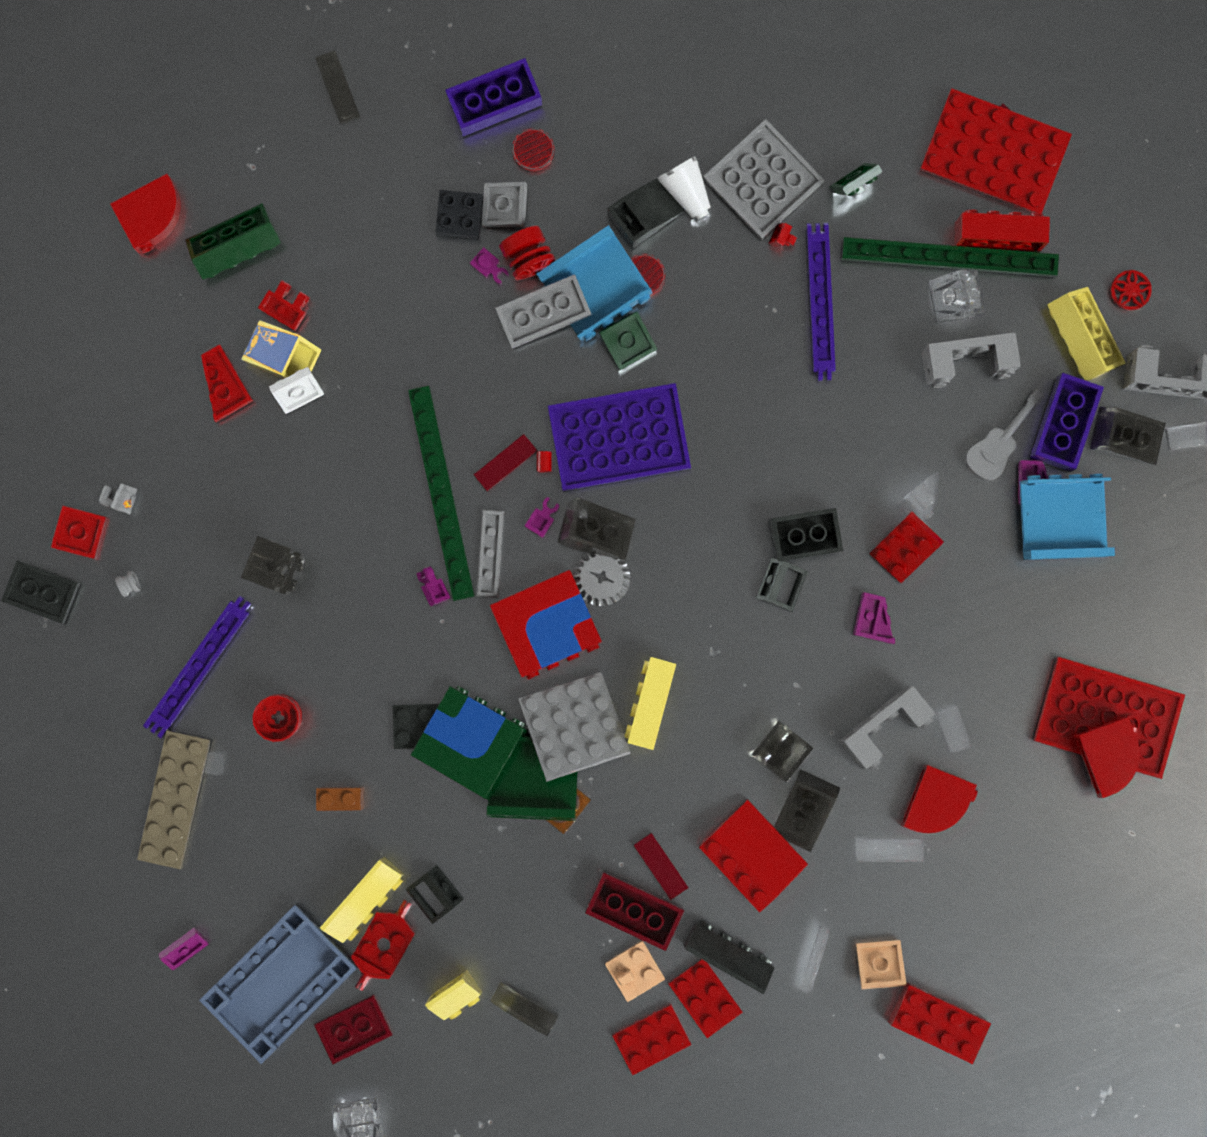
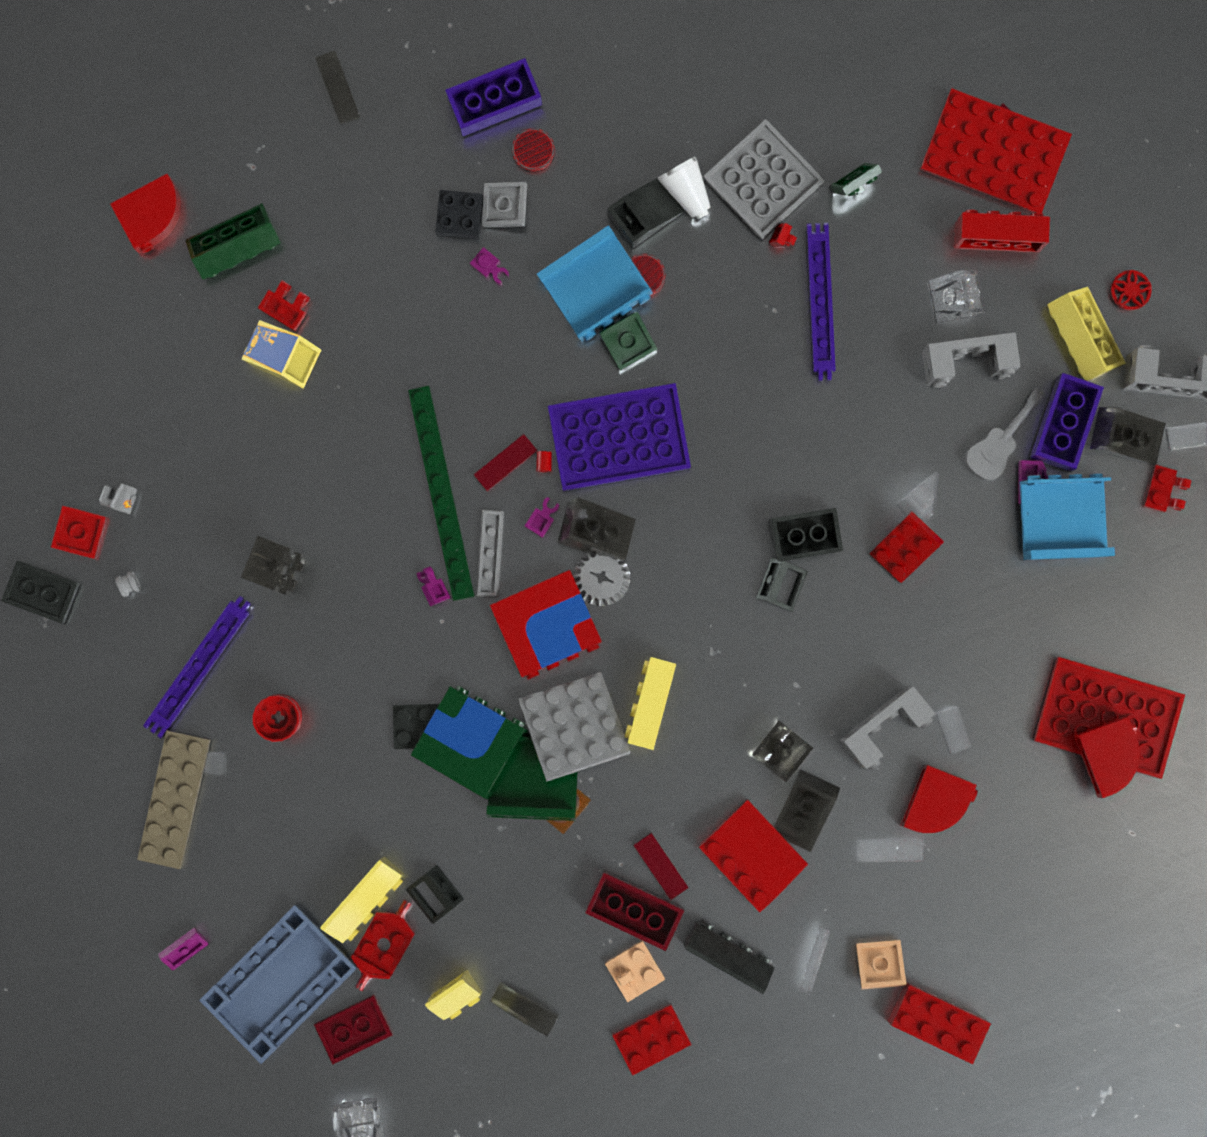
(224, 384): red wing -> none
(296, 390): white plate -> none
(339, 798): dark orange brick -> none
(526, 250): red wheel -> none
(543, 311): light grey plate -> none
(705, 997): red plate -> none
(873, 619): magenta wing -> none
(950, 257): dark green plate -> none
(1160, 489): none -> red plate

